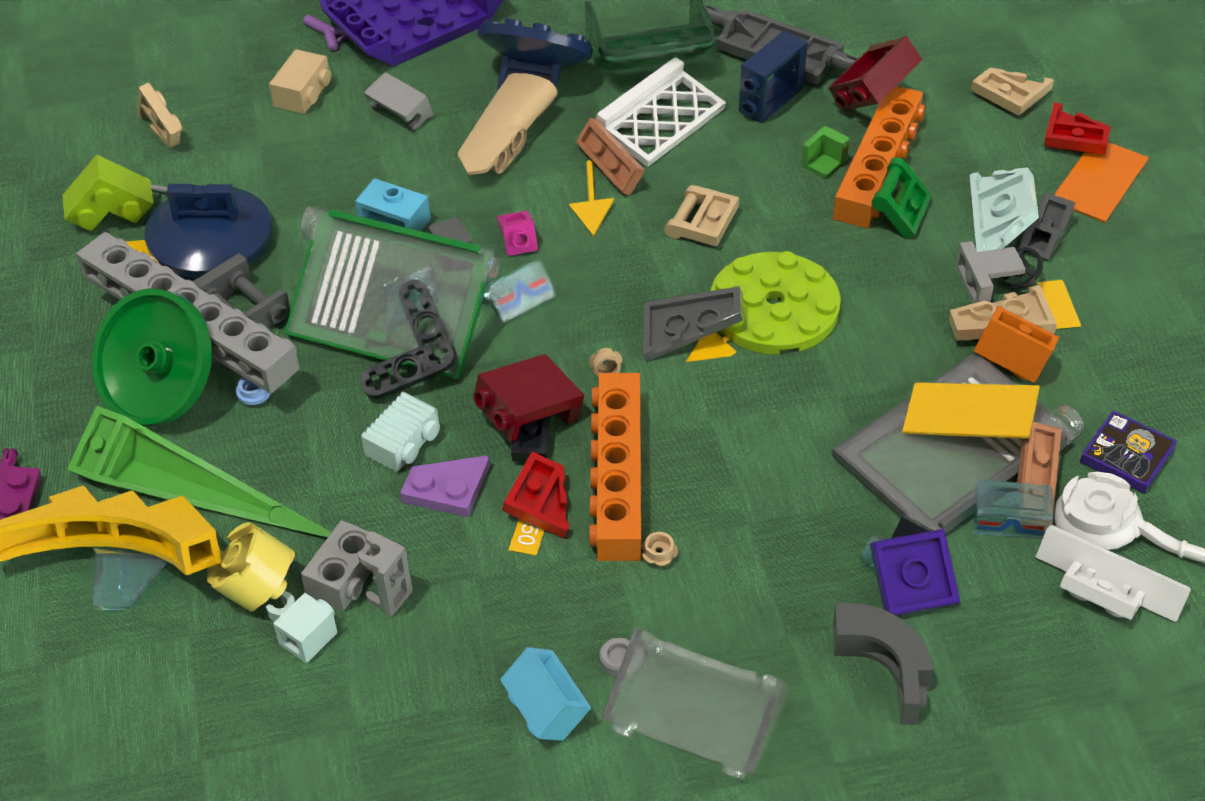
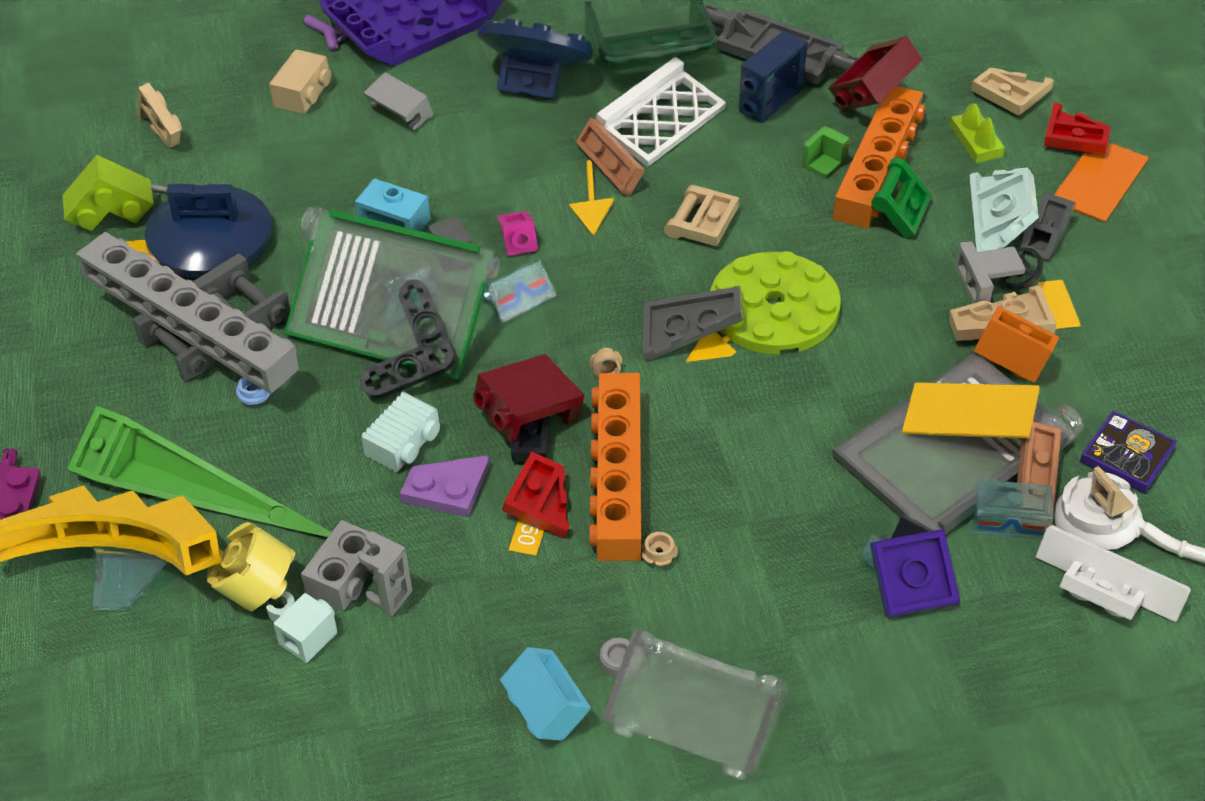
(151, 356): green dish -> none
(504, 123): tan panel -> none
(889, 640): dark grey arch -> none
(977, 135): none -> lime tile
(1108, 494): none -> tan slope

